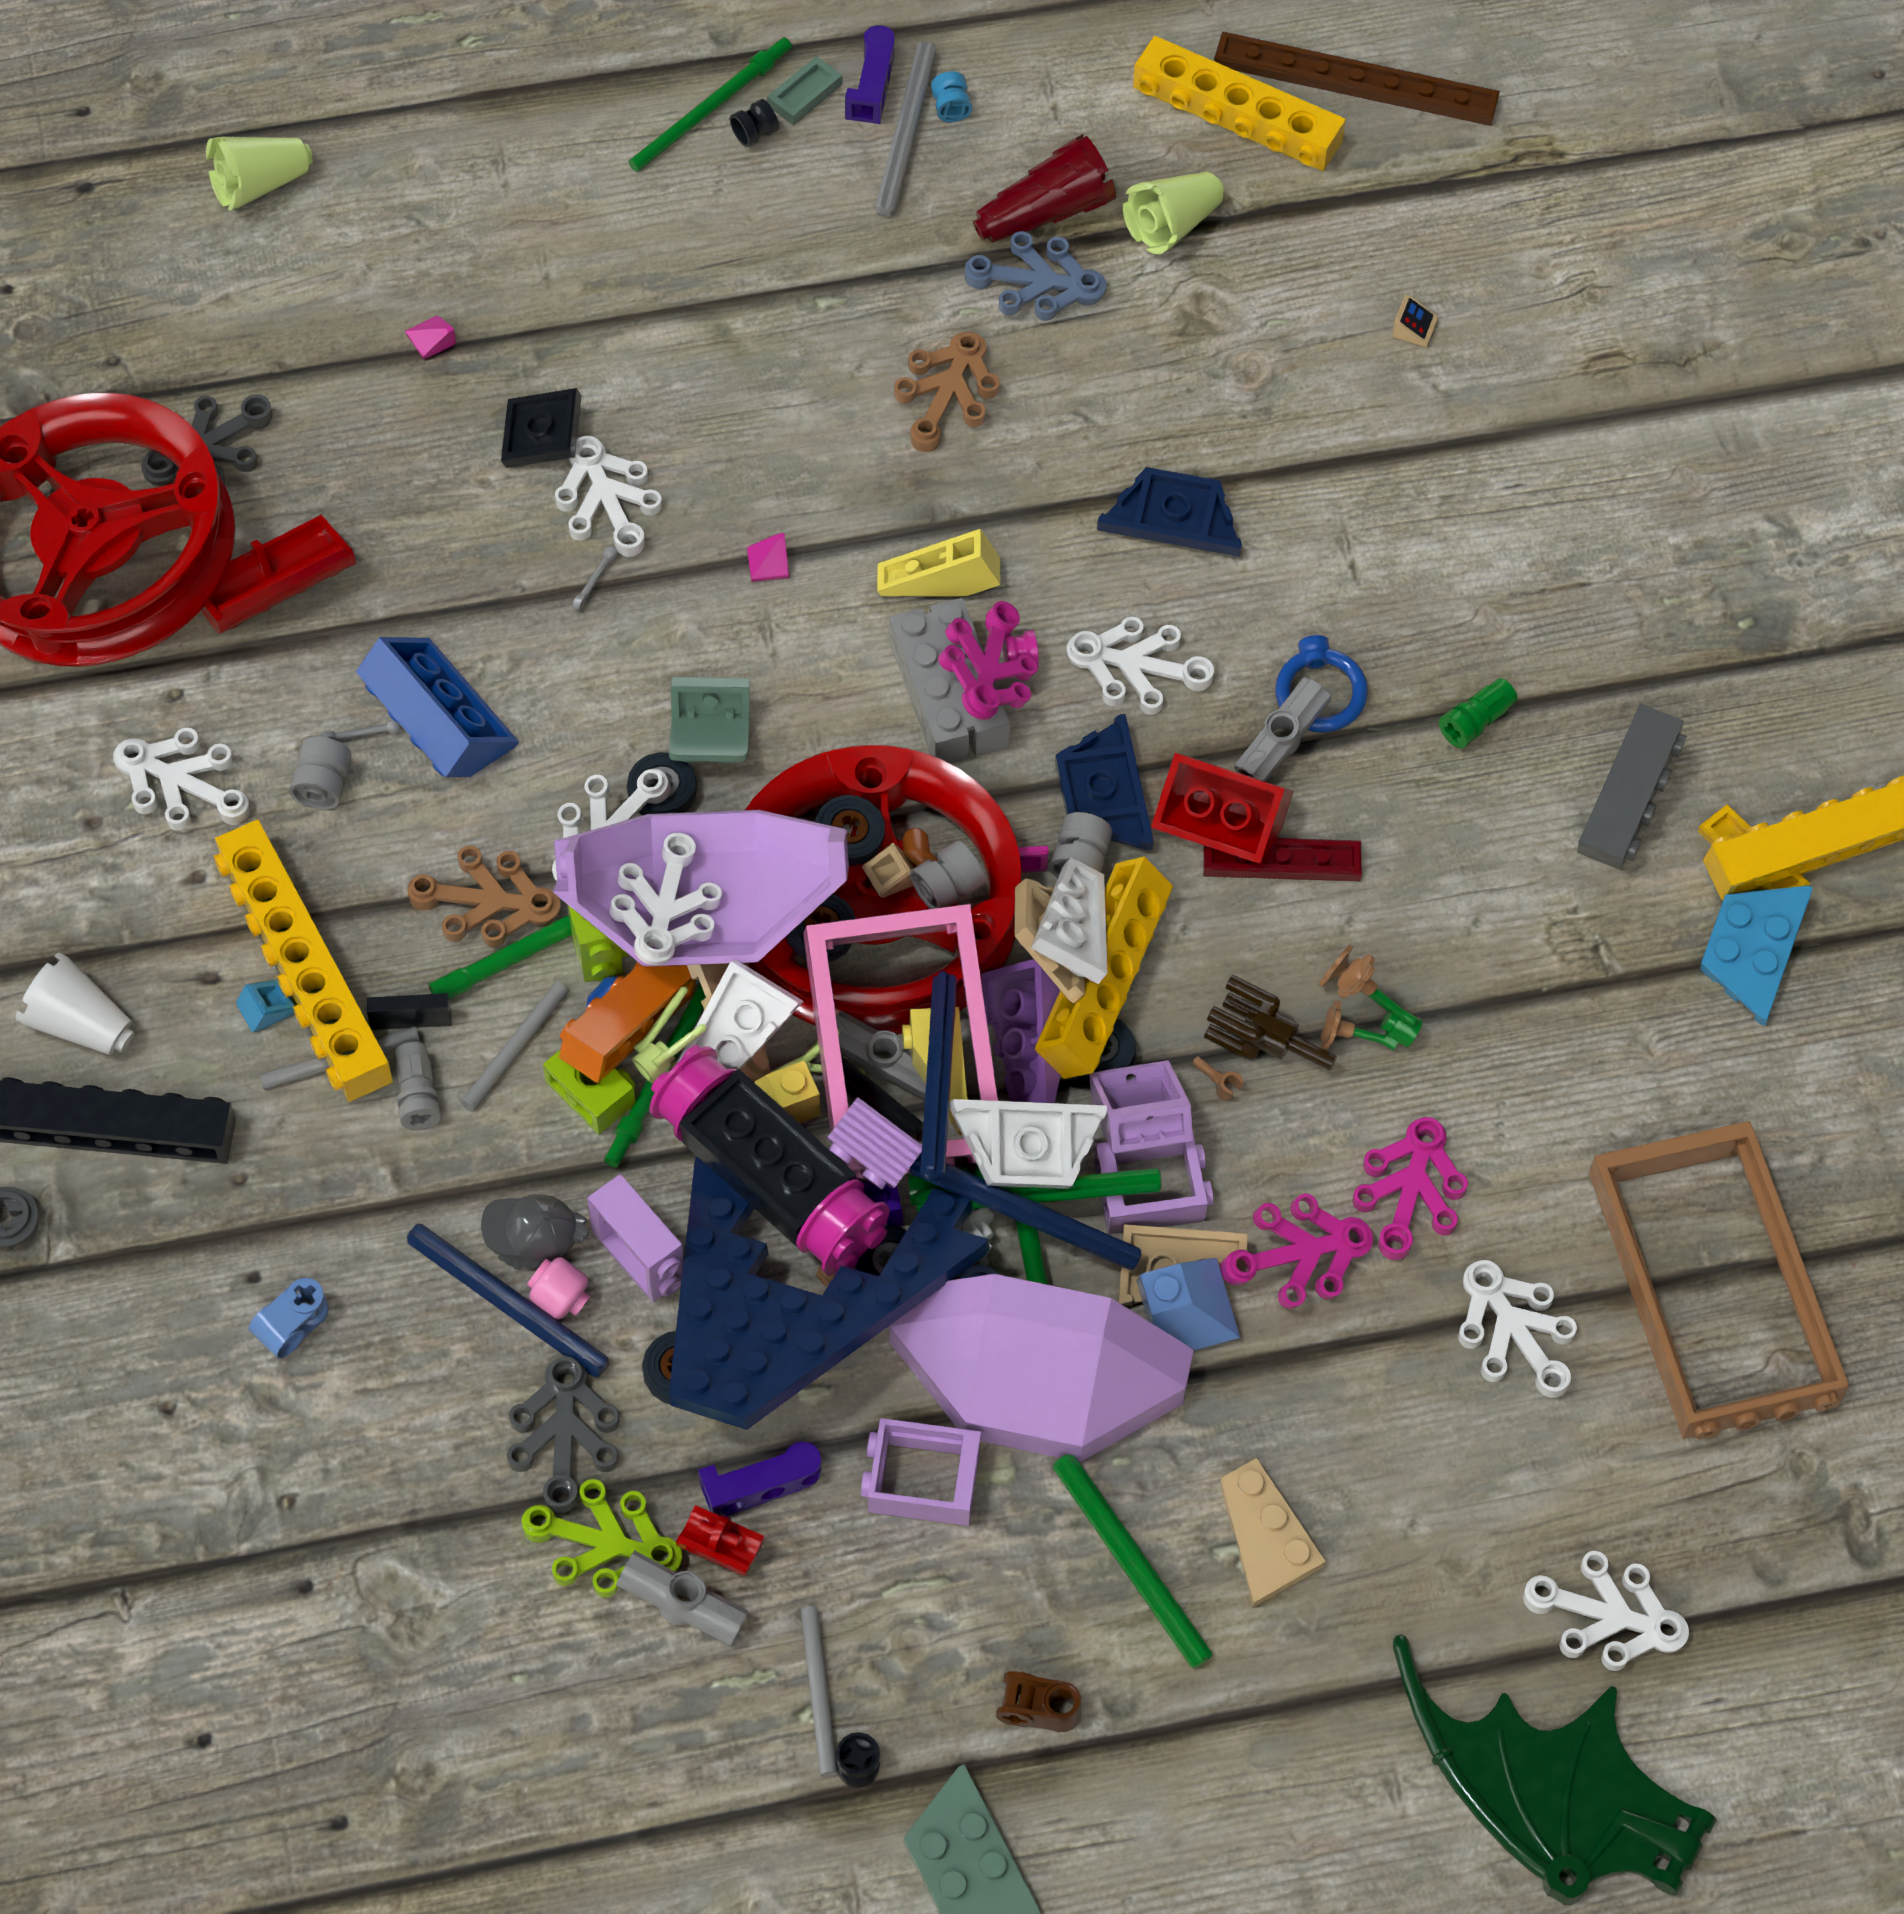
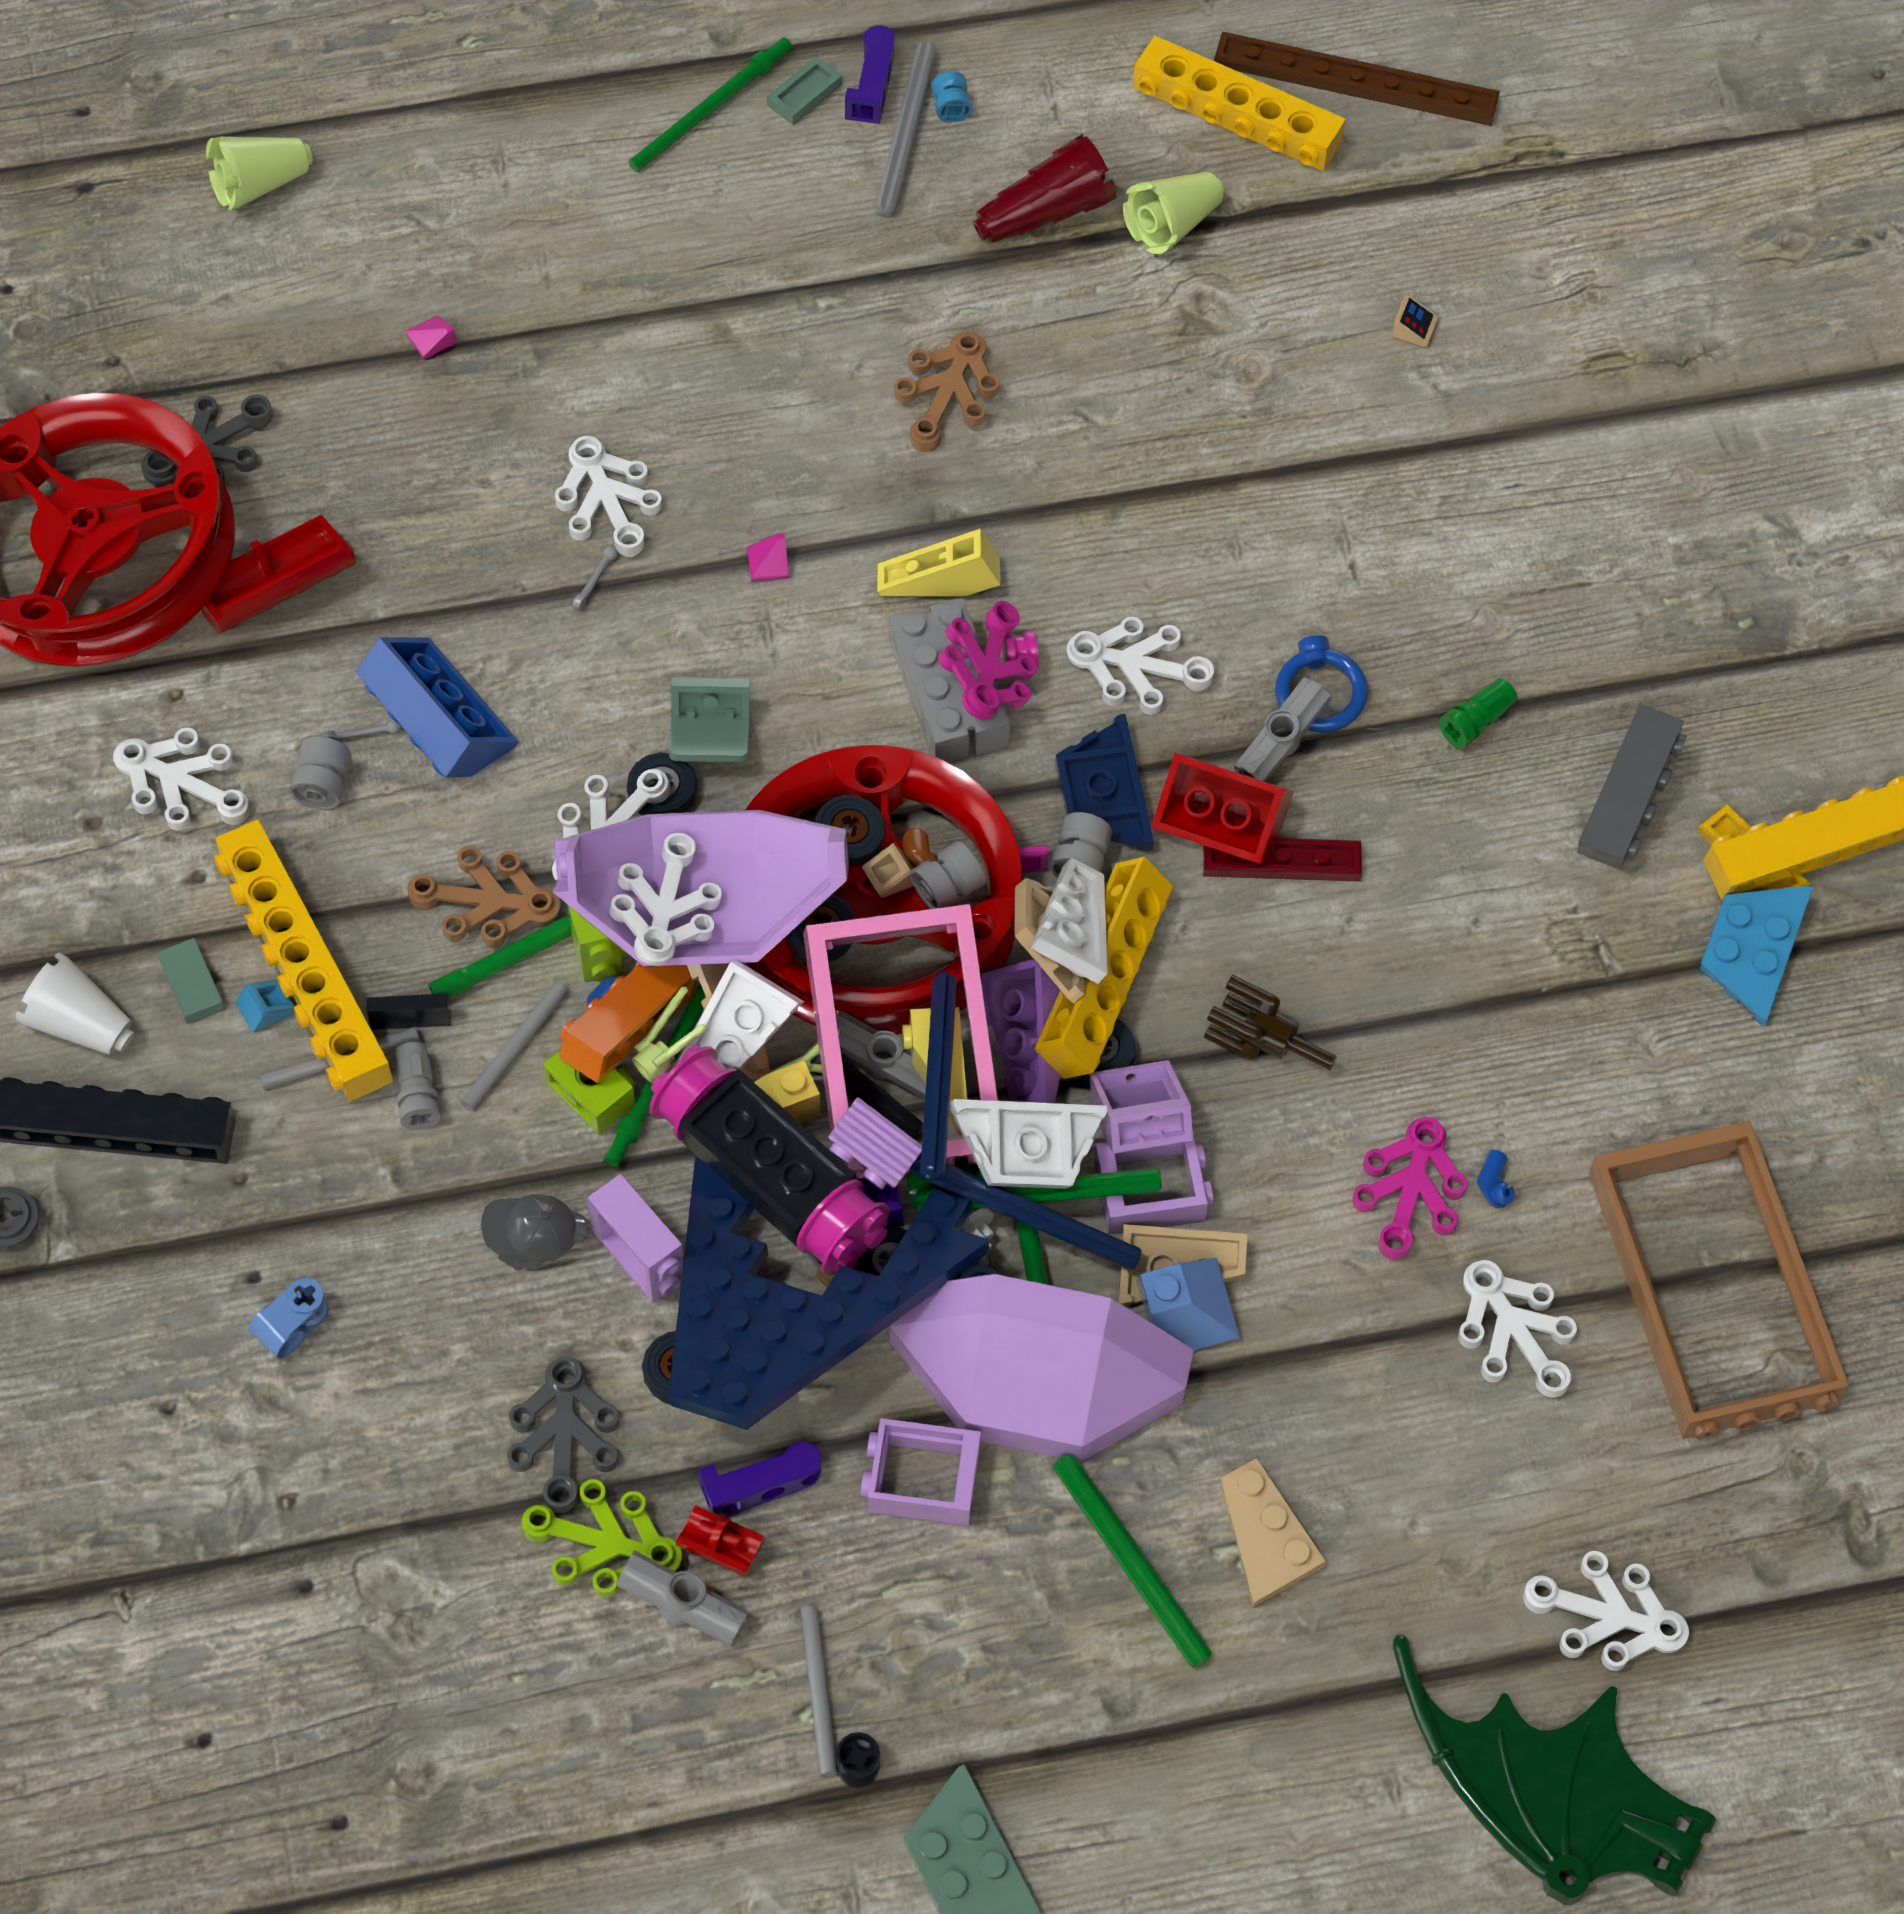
(190, 980): none -> sand green tile
(507, 1299): dark blue axle -> none
(541, 428): black tile -> none
(558, 1288): bright pink head -> none
(754, 123): black wheel -> none
(1035, 1702): reddish brown piece -> none
(1039, 278): sand blue plant -> none
(1174, 511): dark blue wing -> none
(1219, 1078): medium nougat hand -> none
(1303, 1248): dark pink plant -> none
(1398, 1023): plant -> none
(1491, 1183): none -> blue arm

